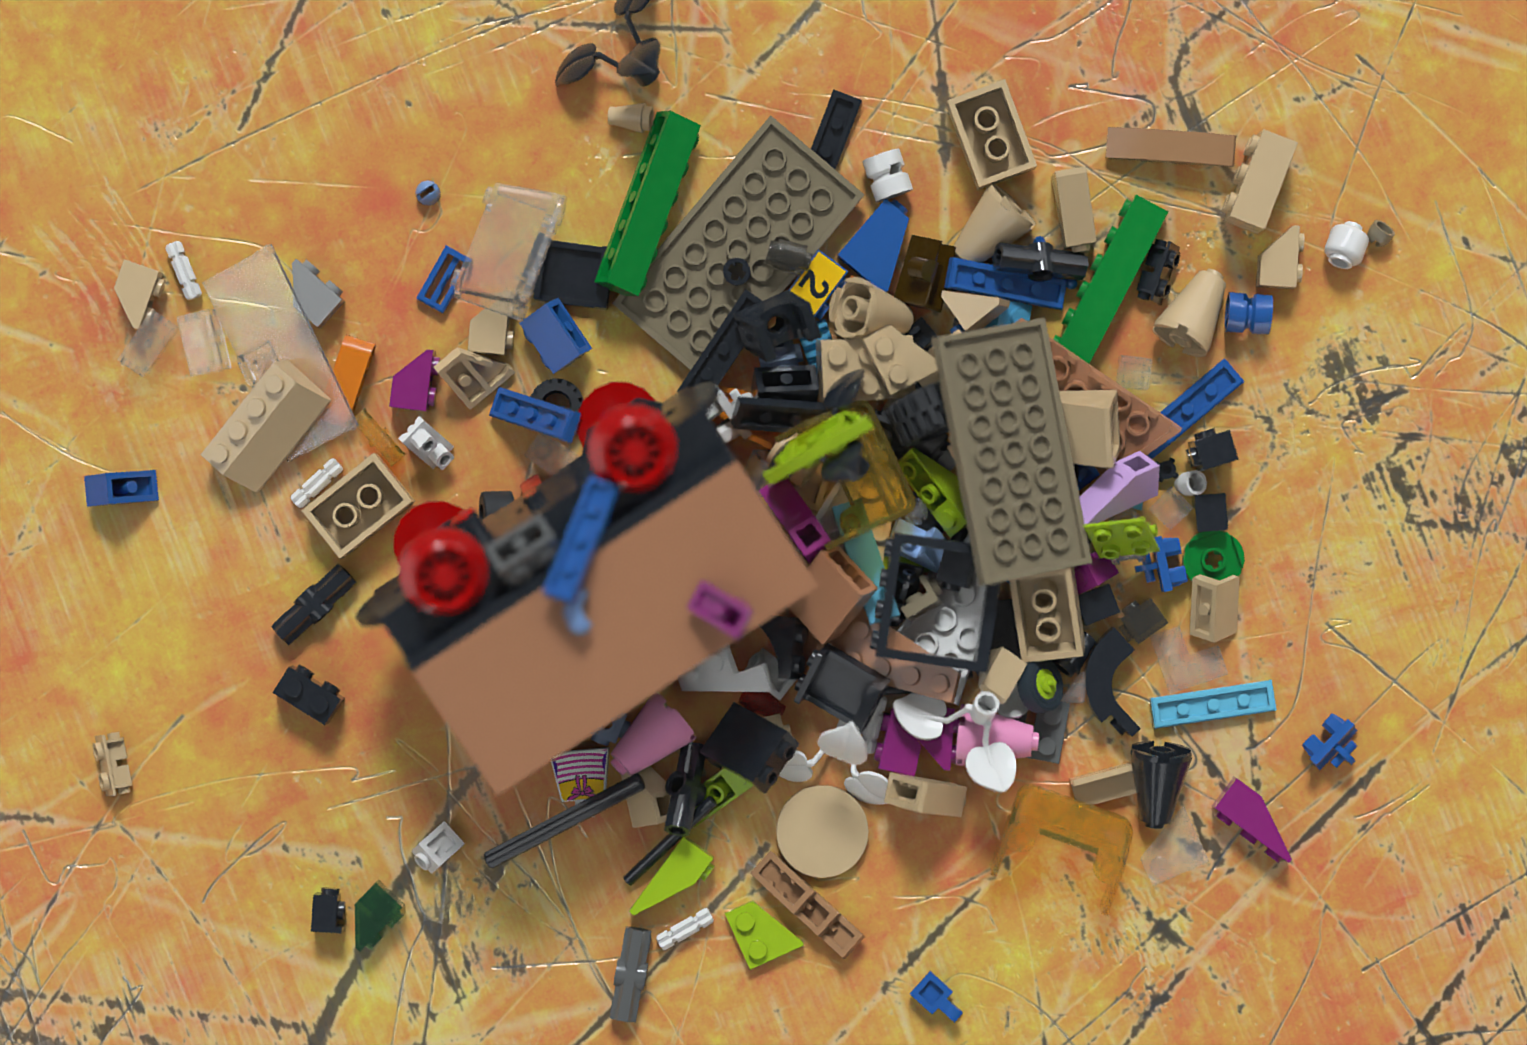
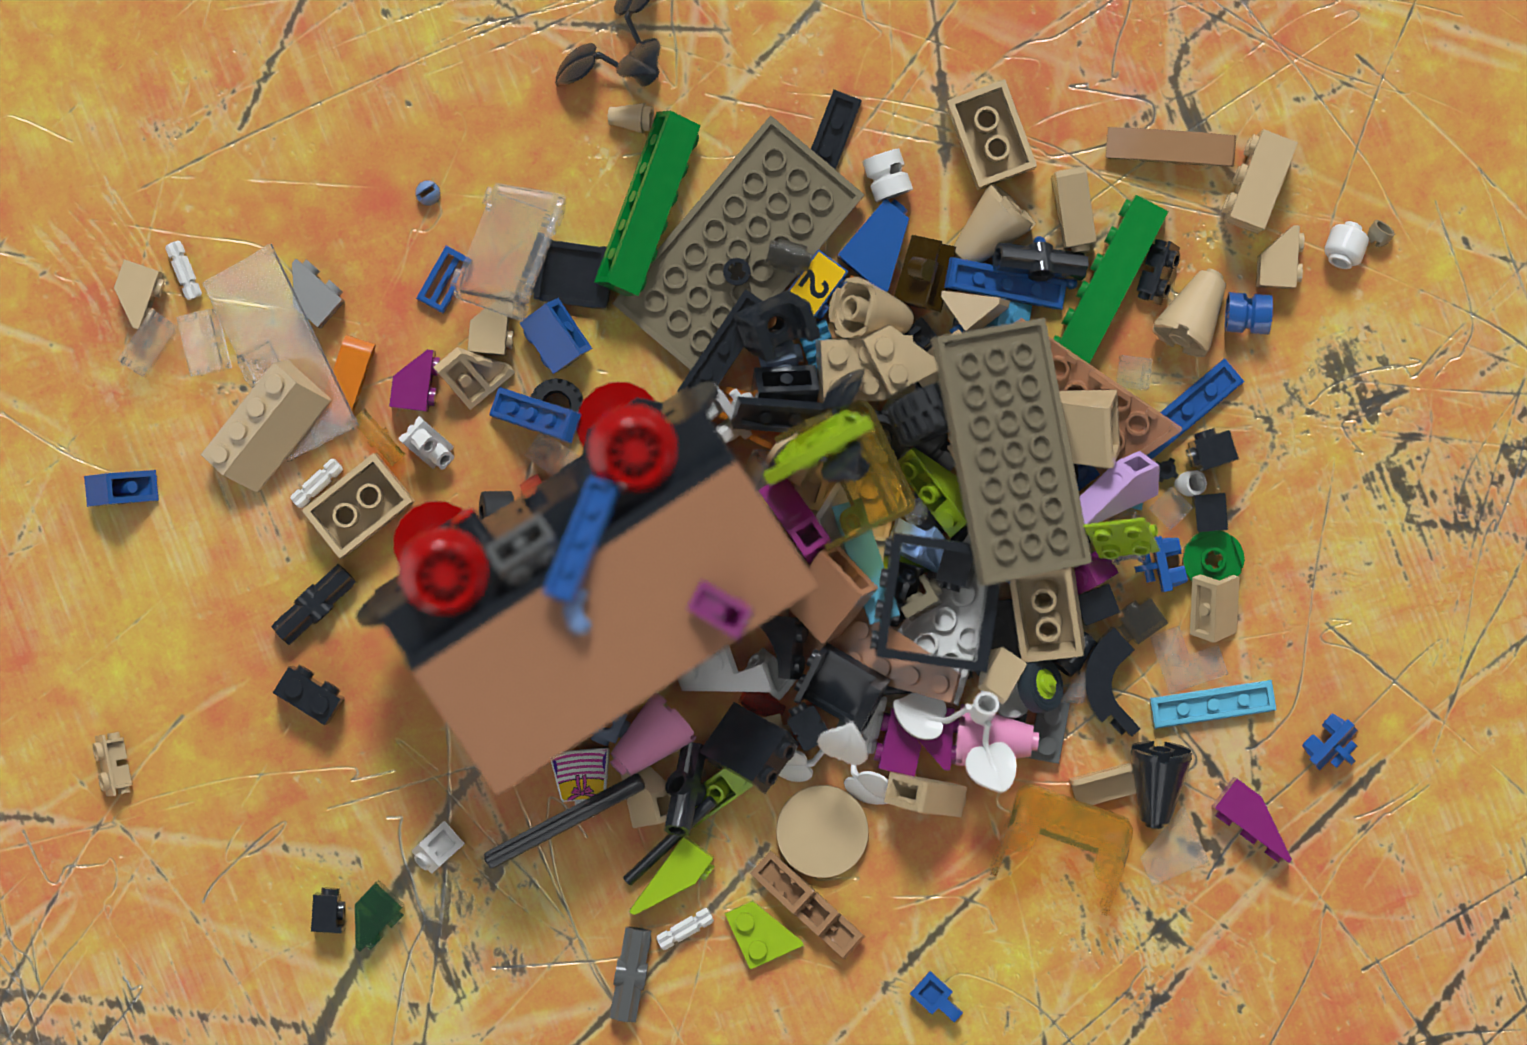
(807, 724): none -> black brick

